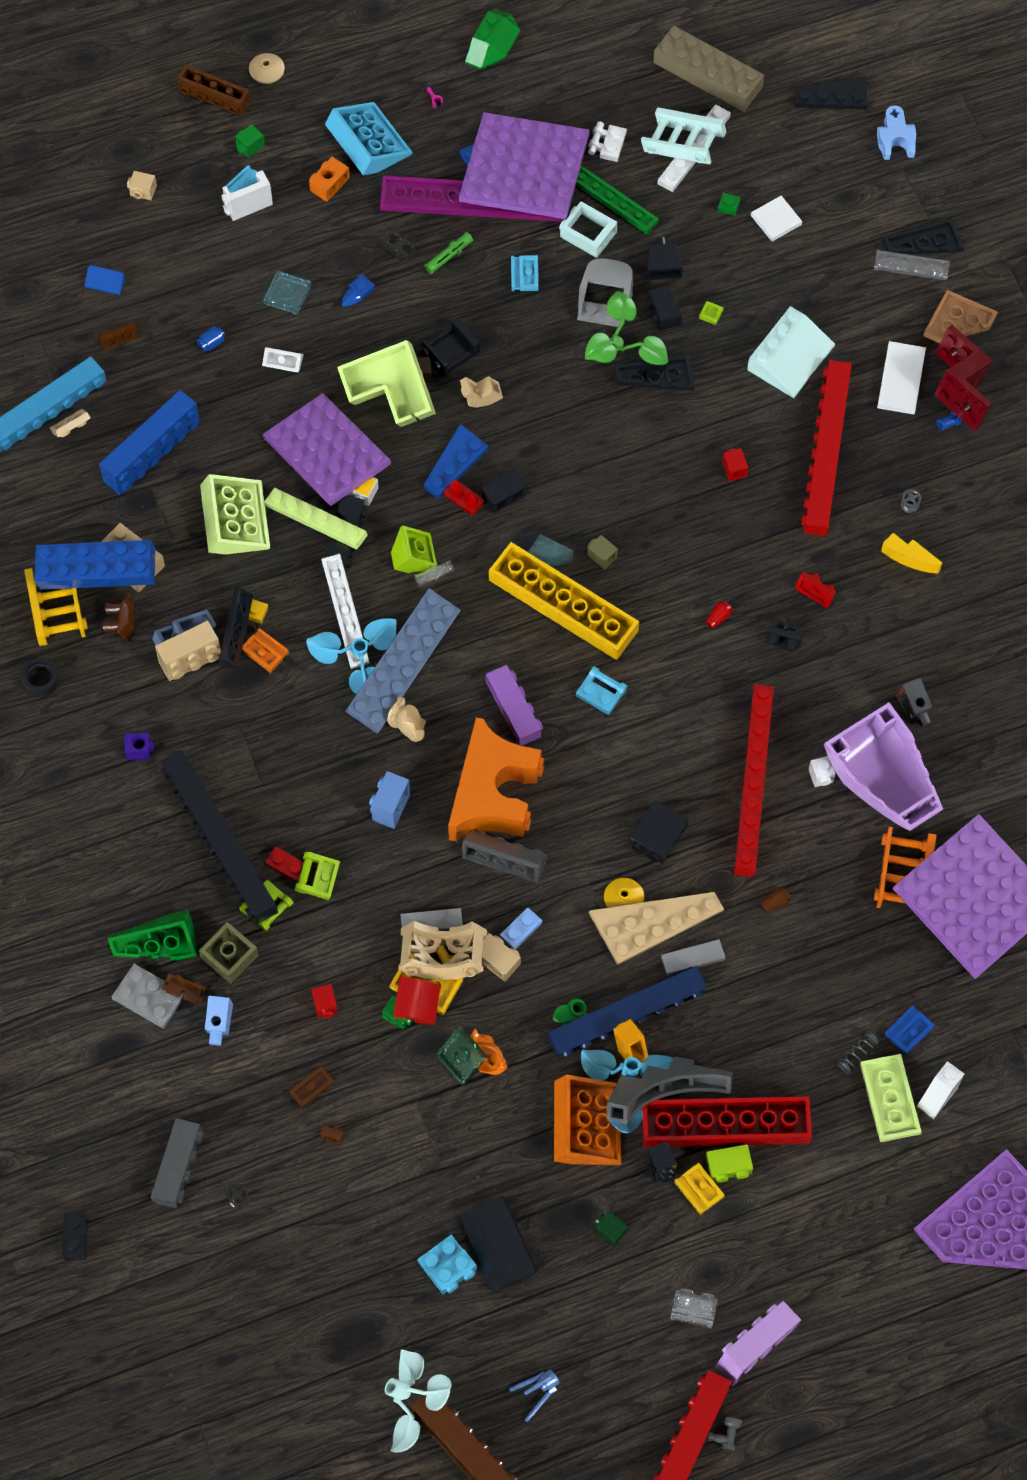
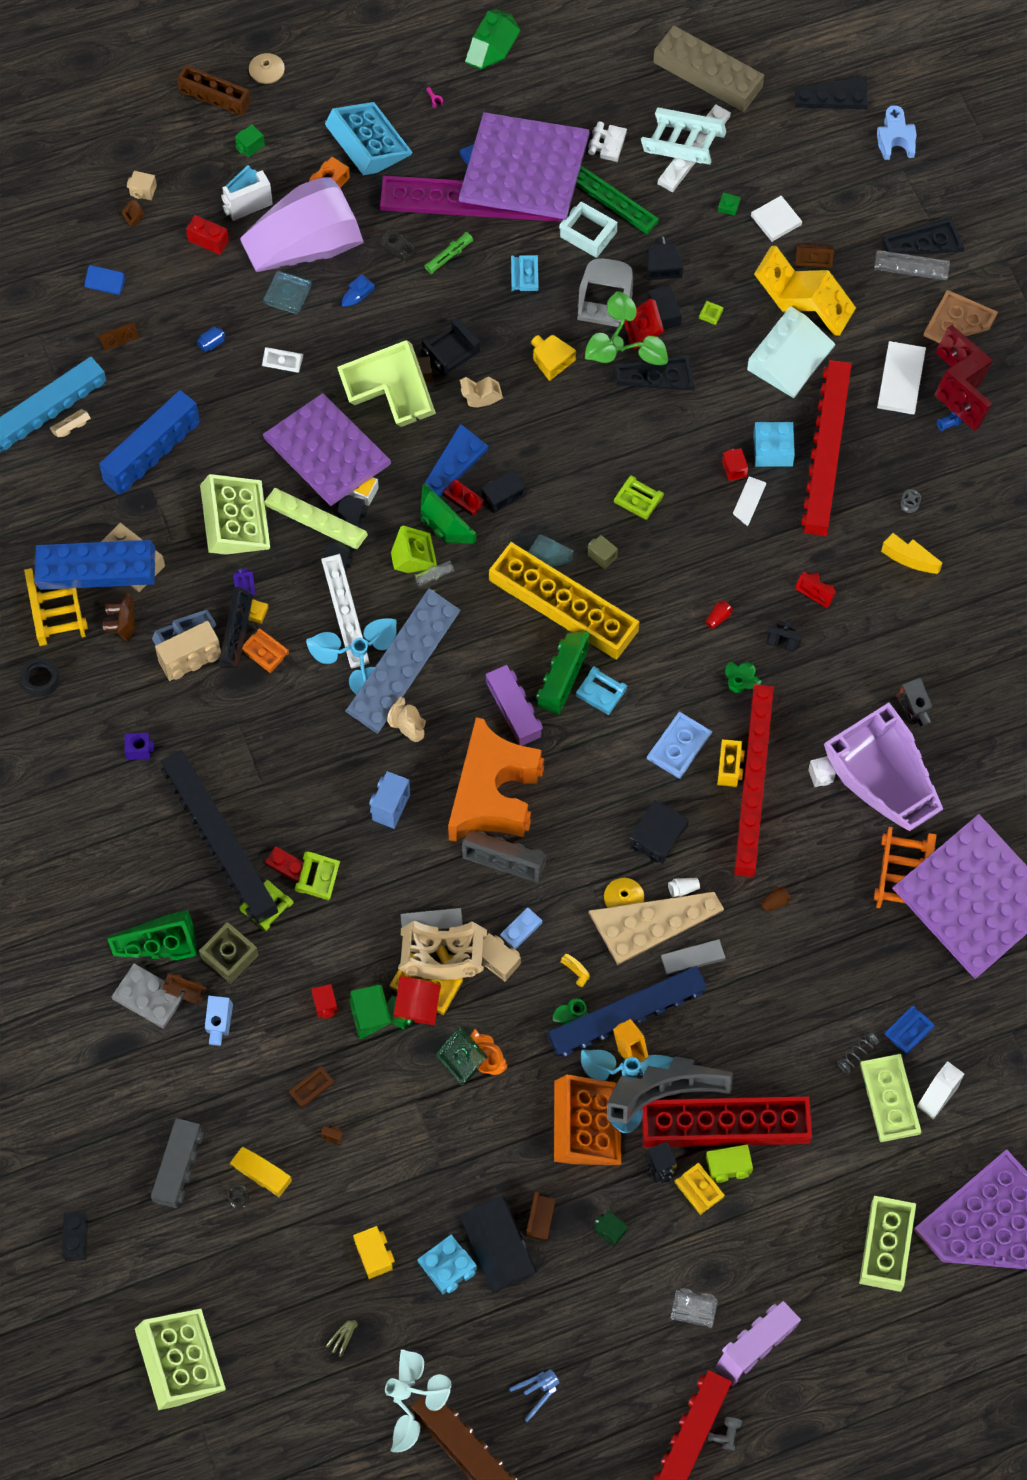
(133, 213): none -> reddish brown plate
(179, 1358): none -> yellowish green slope
(207, 234): none -> red brick
(244, 580): none -> dark purple bracket
(261, 1171): none -> yellow slope
(303, 227): none -> lavender windscreen
(345, 1331): none -> olive piece
(369, 1010): none -> green slope
(373, 1252): none -> yellow brick
(443, 519): none -> green wedge
(540, 1217): none -> reddish brown panel
(552, 355): none -> yellow torso
(563, 672): none -> green slope
(576, 967): none -> yellow piece
(635, 501): none -> lime plate
(646, 323): none -> red plate
(679, 745): none -> light blue tile
(683, 886): none -> white cone
(729, 763): none -> yellow brick
(741, 676): none -> green plate
(749, 499): none -> white sticker
(773, 444): none -> medium azure brick
(805, 290): none -> yellow bracket
(814, 255): none -> reddish brown panel
(887, 1243): none -> yellowish green brick

